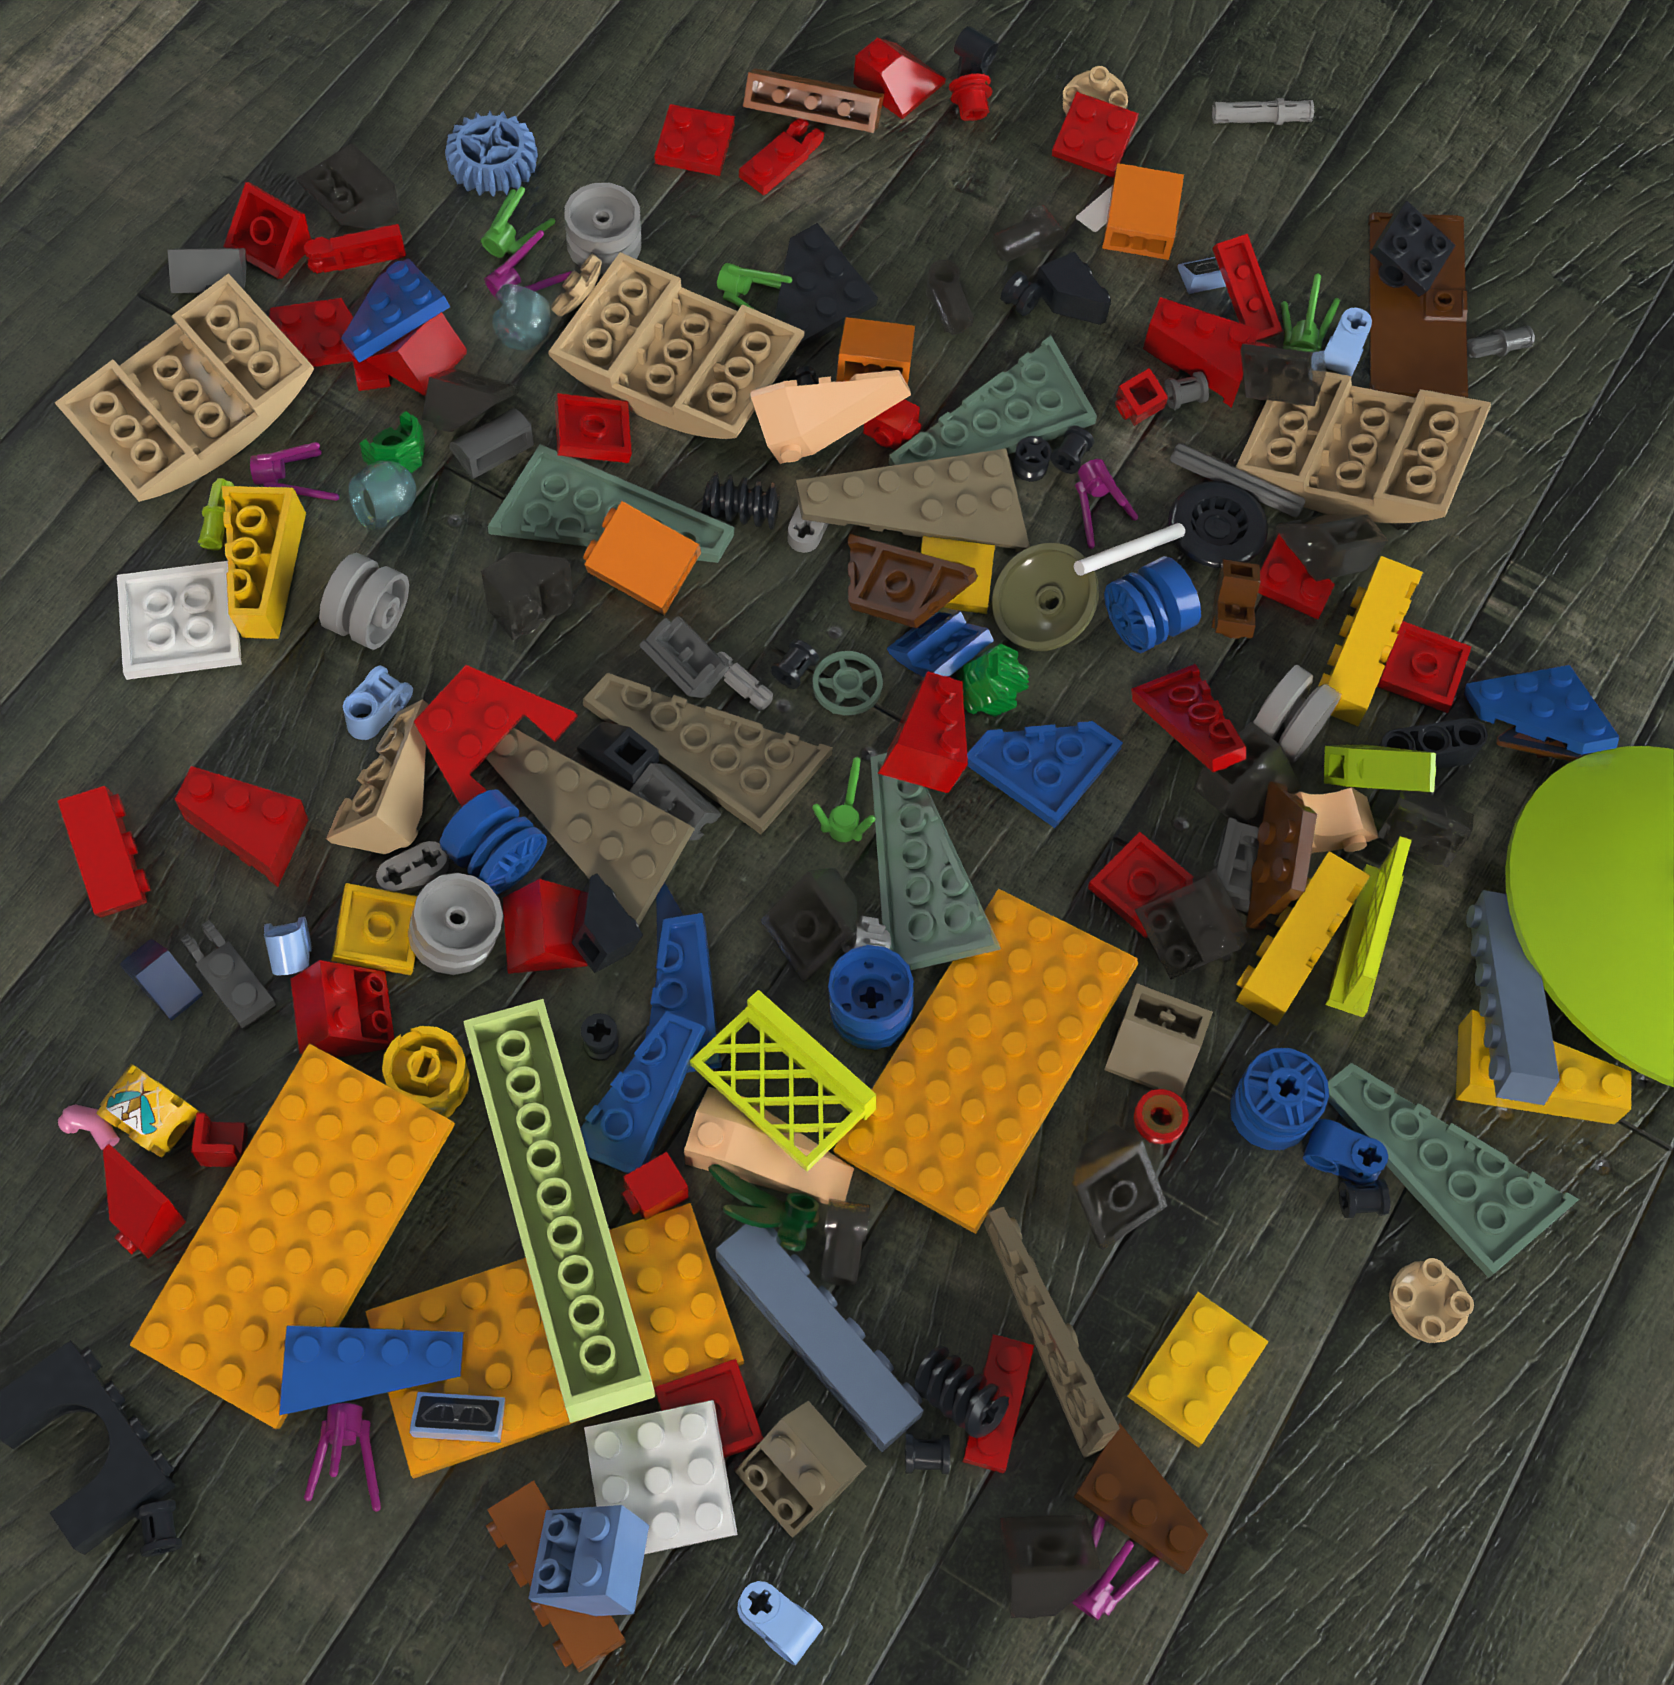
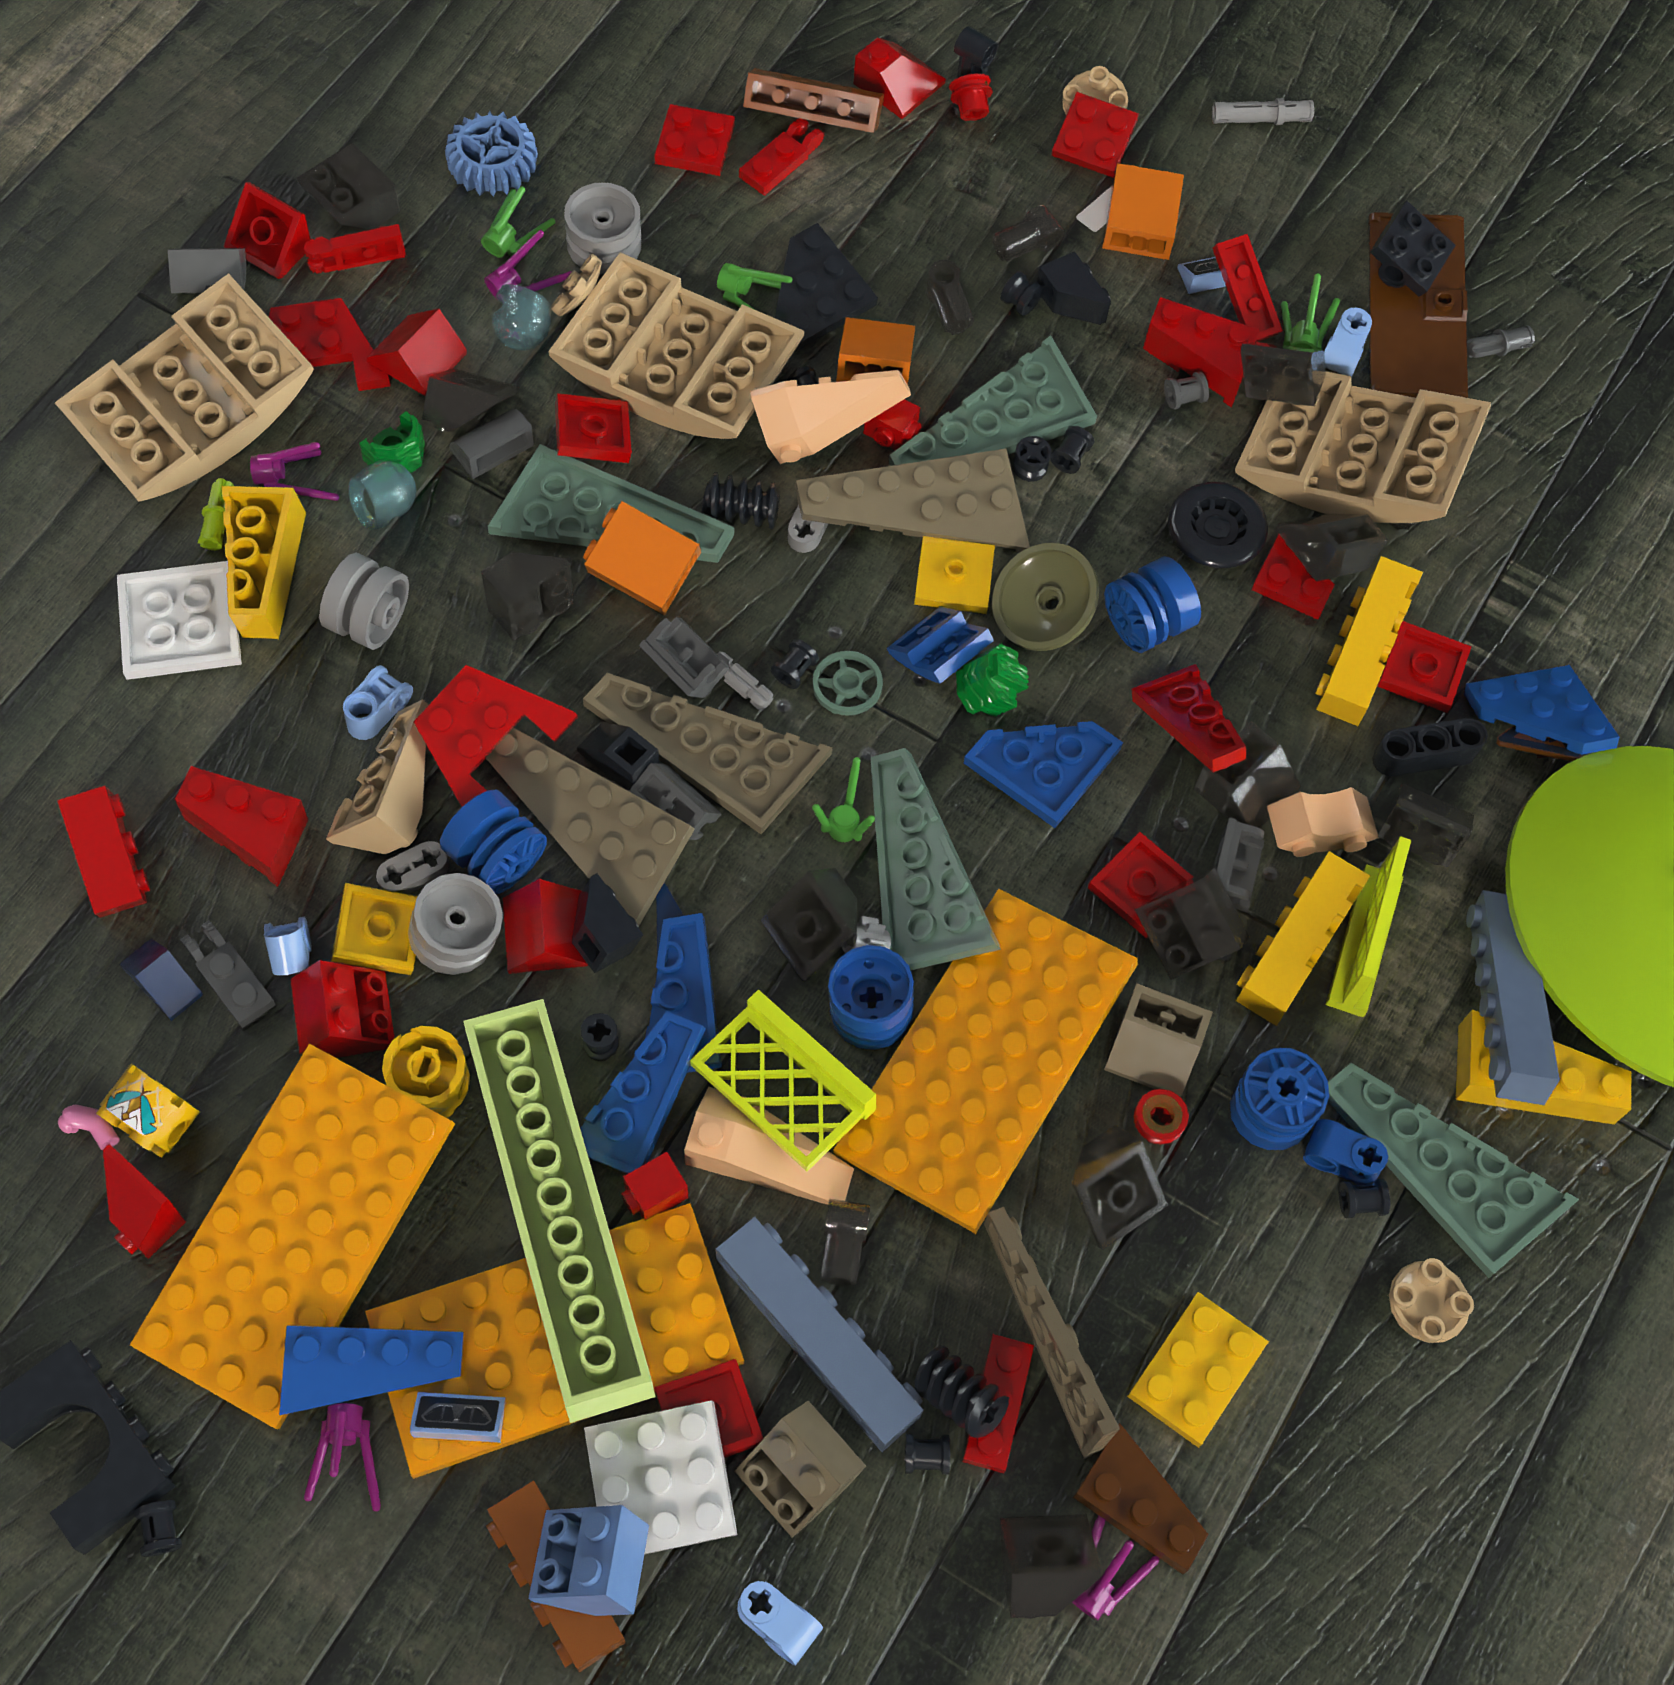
(218, 1142): red panel -> none
(393, 307): blue plate -> none
(792, 1215): dark green plant -> none
(901, 582): reddish brown wing -> none
(930, 736): red wedge -> none
(1098, 482): magenta plant -> none
(1129, 549): white bar -> none
(1140, 397): red brick -> none
(1222, 472): dark grey axle -> none
(1235, 599): reddish brown brick -> none
(1282, 855): reddish brown wing -> none
(1299, 716): light grey wheel -> none
(1379, 767): lime slope -> none

